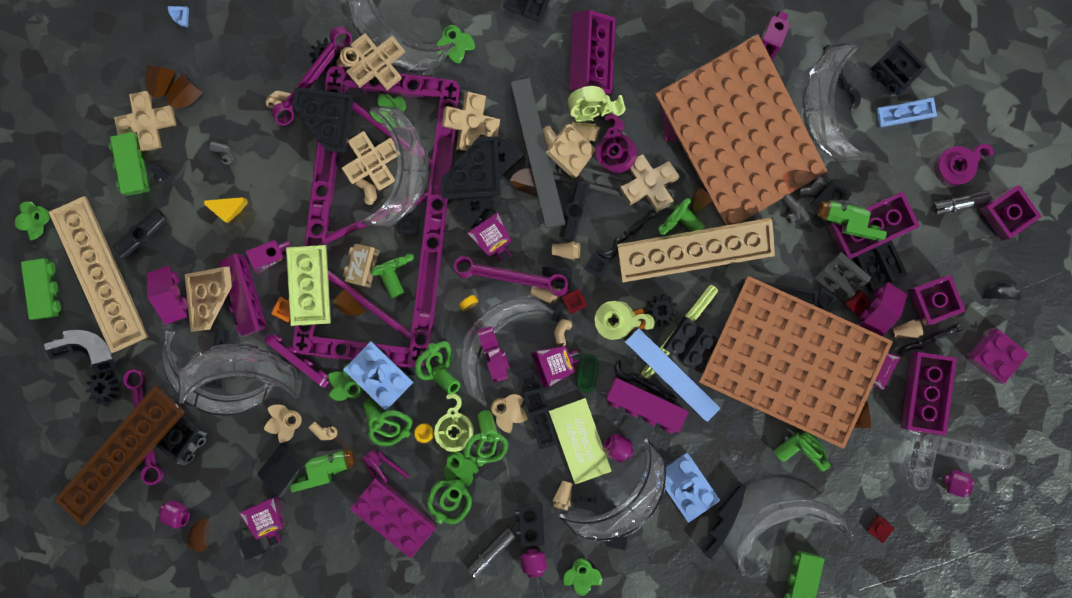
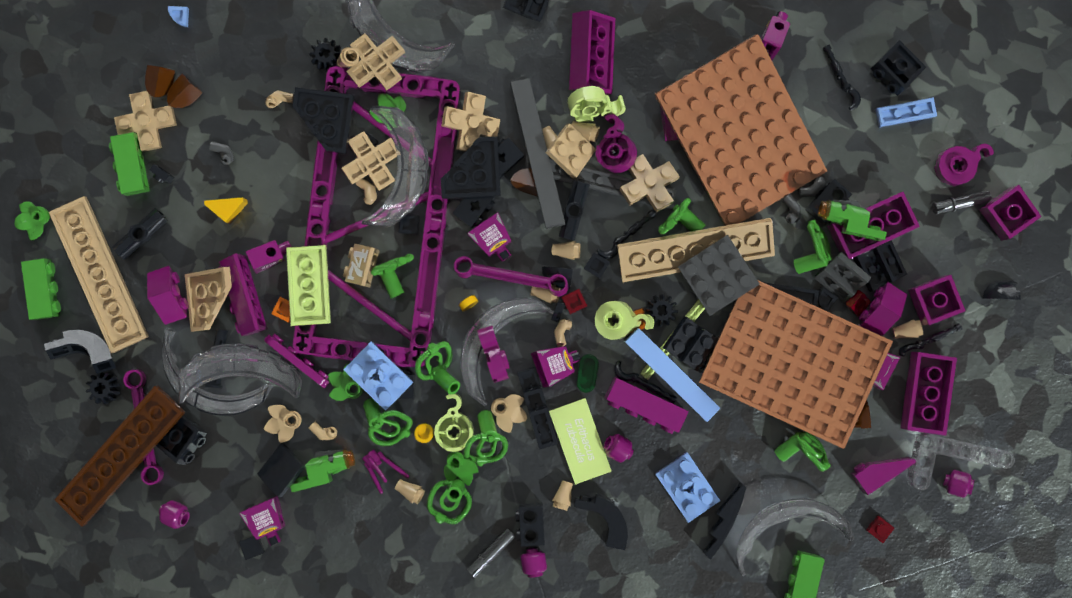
(199, 535): reddish brown brick -> none
(313, 73): magenta piece -> none
(348, 304): reddish brown brick -> none
(393, 517): magenta brick -> none
(410, 491): none -> tan cone
(462, 40): bright green plate -> none
(582, 579): bright green plate -> none
(631, 513): clear windscreen -> none
(699, 200): reddish brown brick -> none
(719, 275): none -> dark grey plate
(820, 108): clear windscreen -> none
(821, 247): none -> bright green piece
(875, 474): none -> magenta slope
(997, 356): magenta brick -> none

